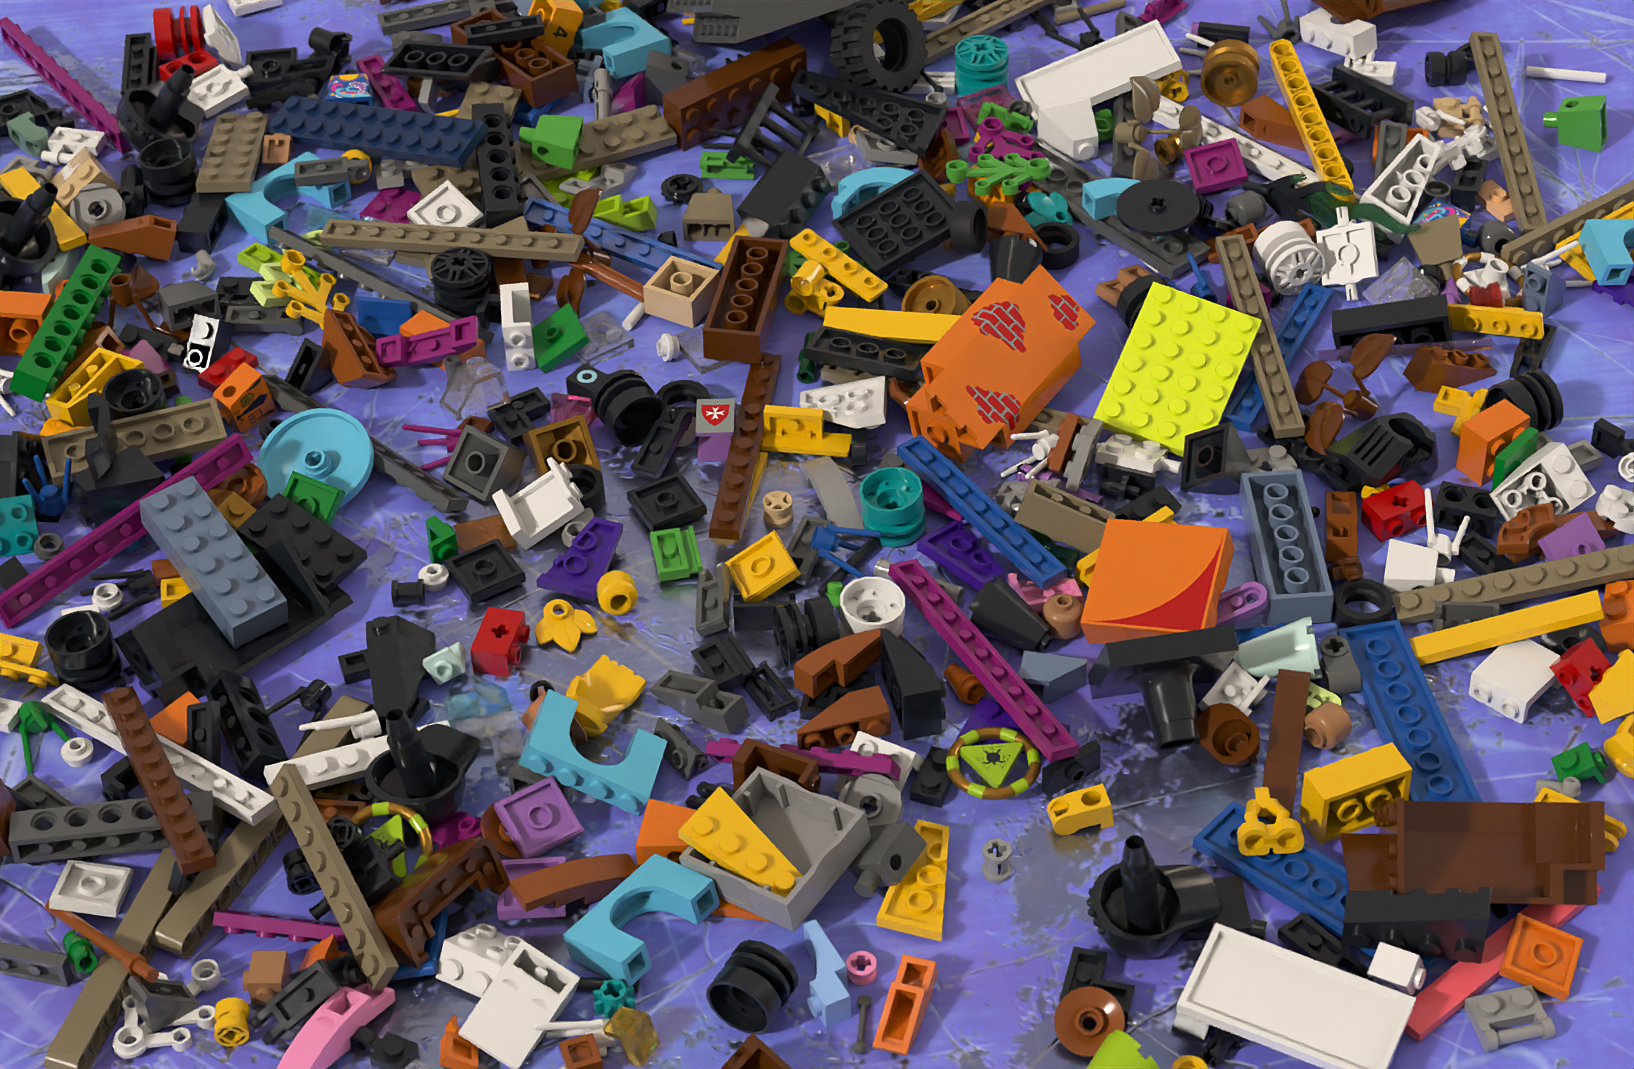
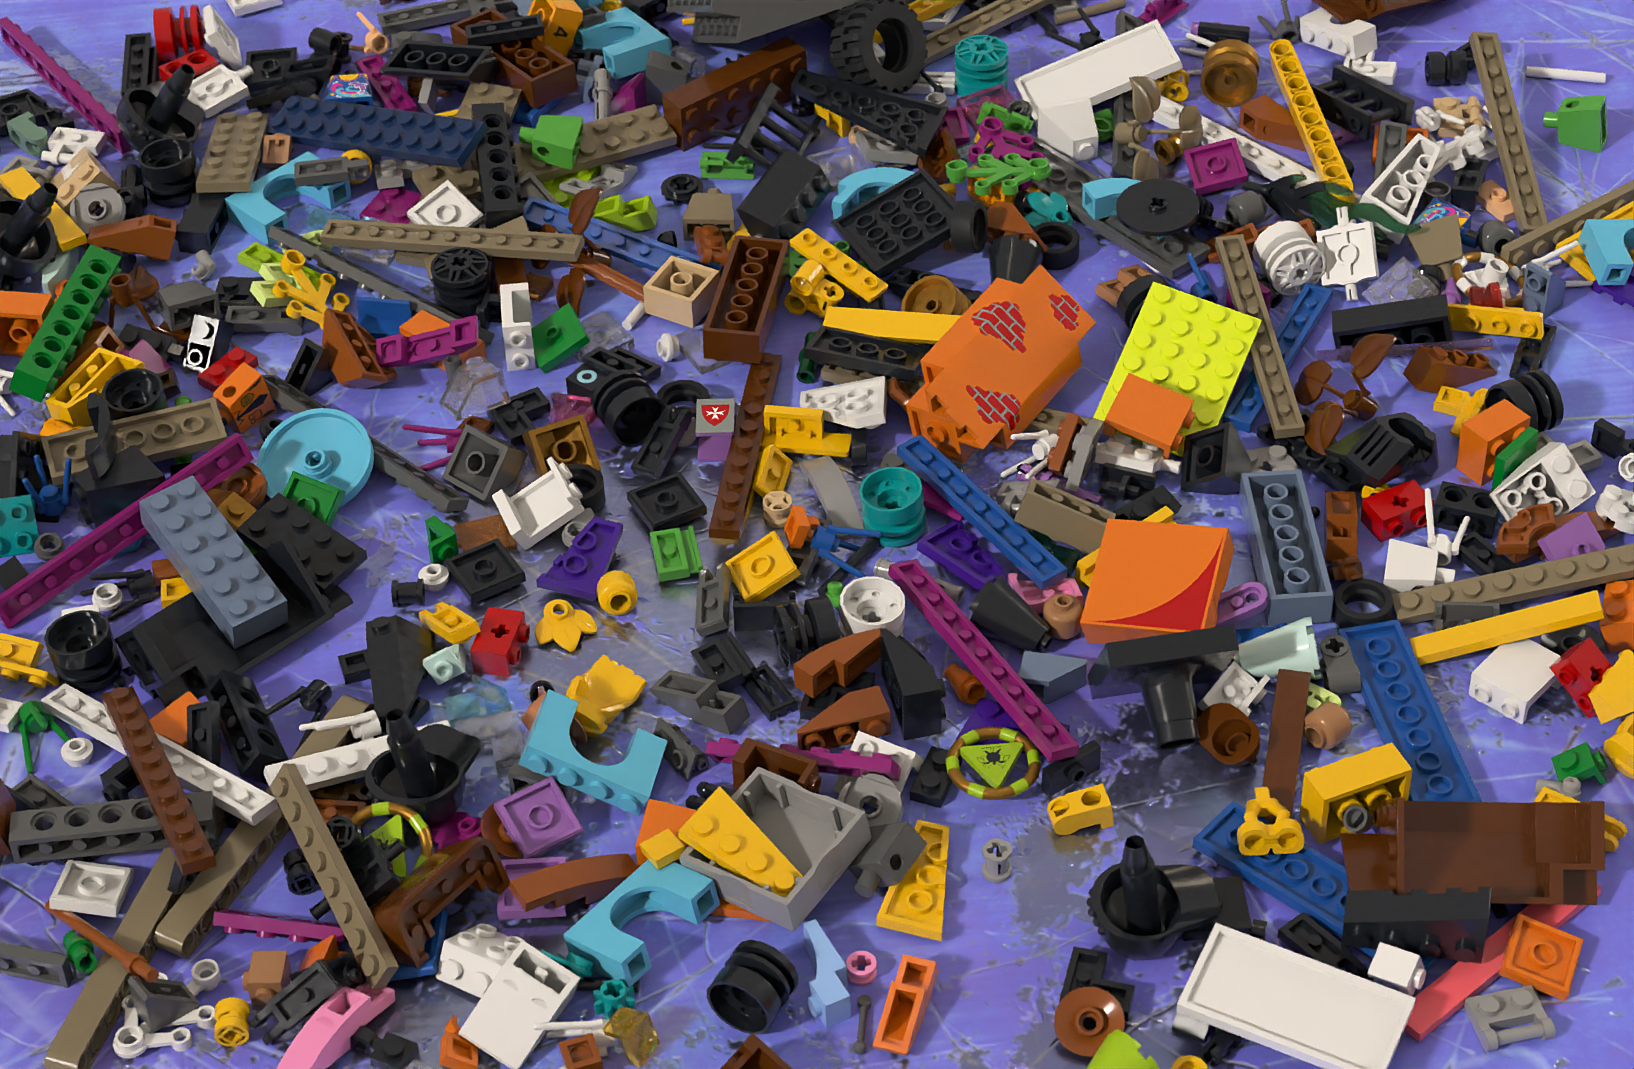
(374, 40): none -> light nougat plant
(450, 623): none -> yellow hinge
(575, 963): none -> teal plate
(621, 359): none -> black slope
(662, 848): none -> yellow tile
(710, 245): none -> dark orange plate
(772, 471): none -> yellow plate
(799, 527): none -> orange tile
(1150, 414): none -> orange panel
(1357, 816): none -> dark grey hinge

